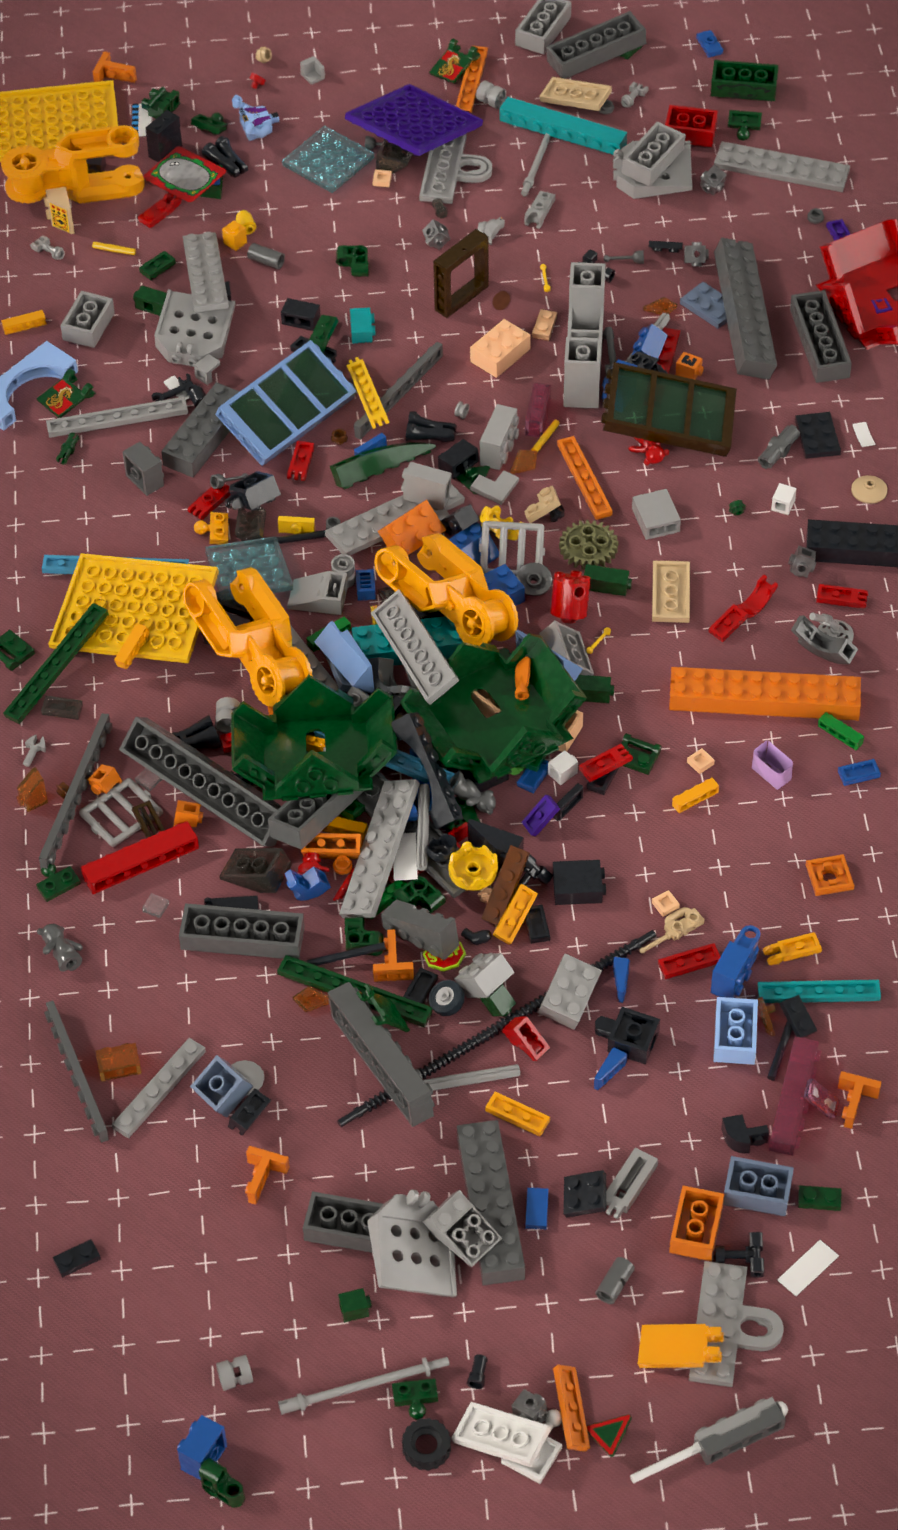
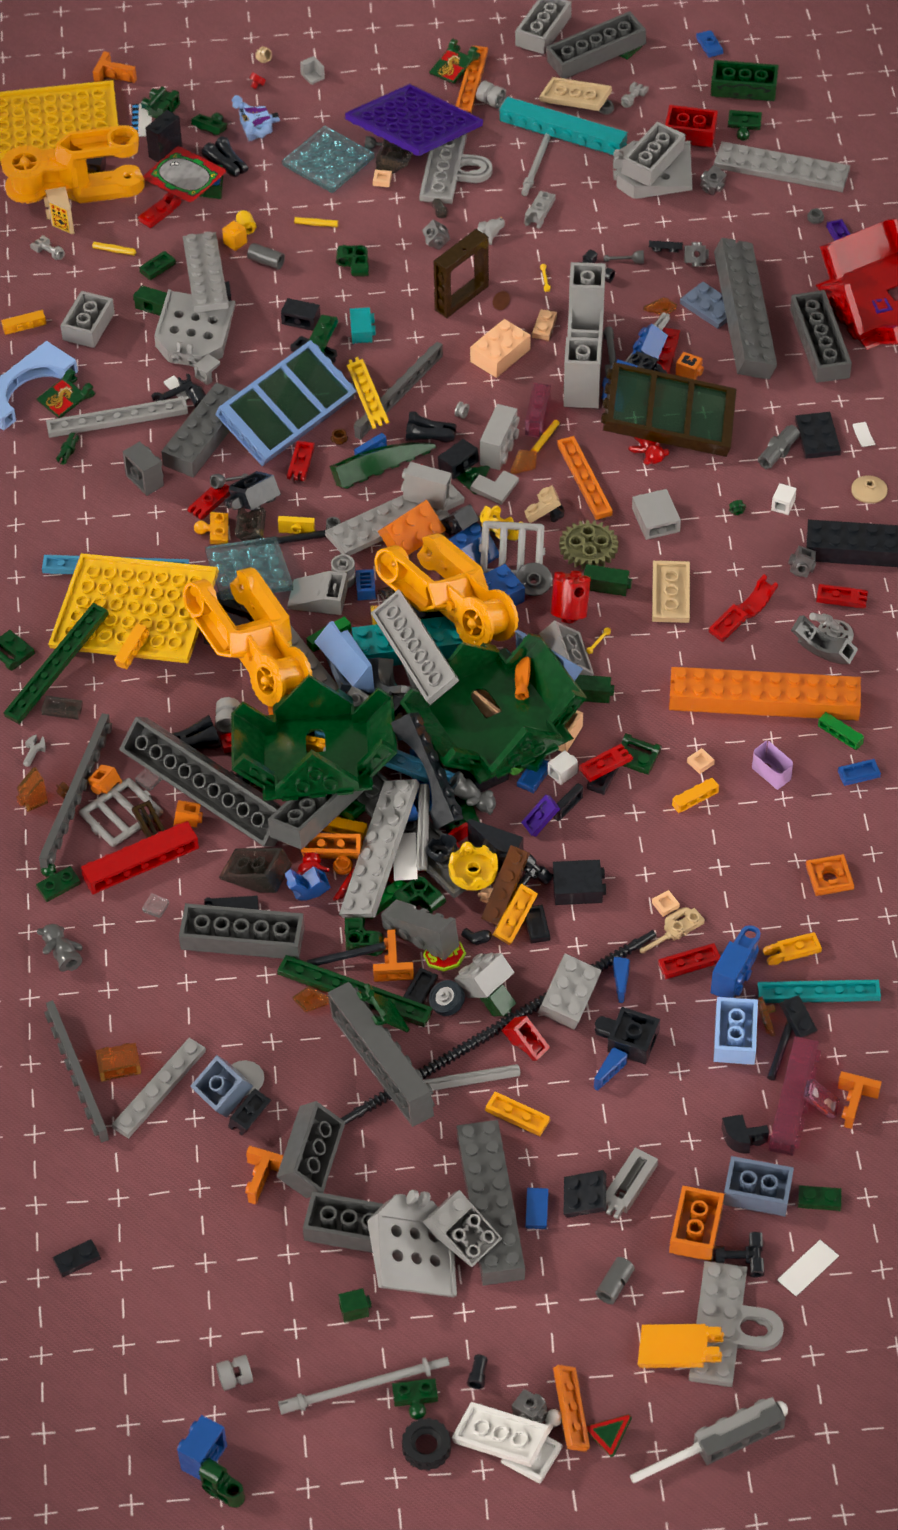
(311, 1149): none -> dark grey brick
(316, 222): none -> yellow piece

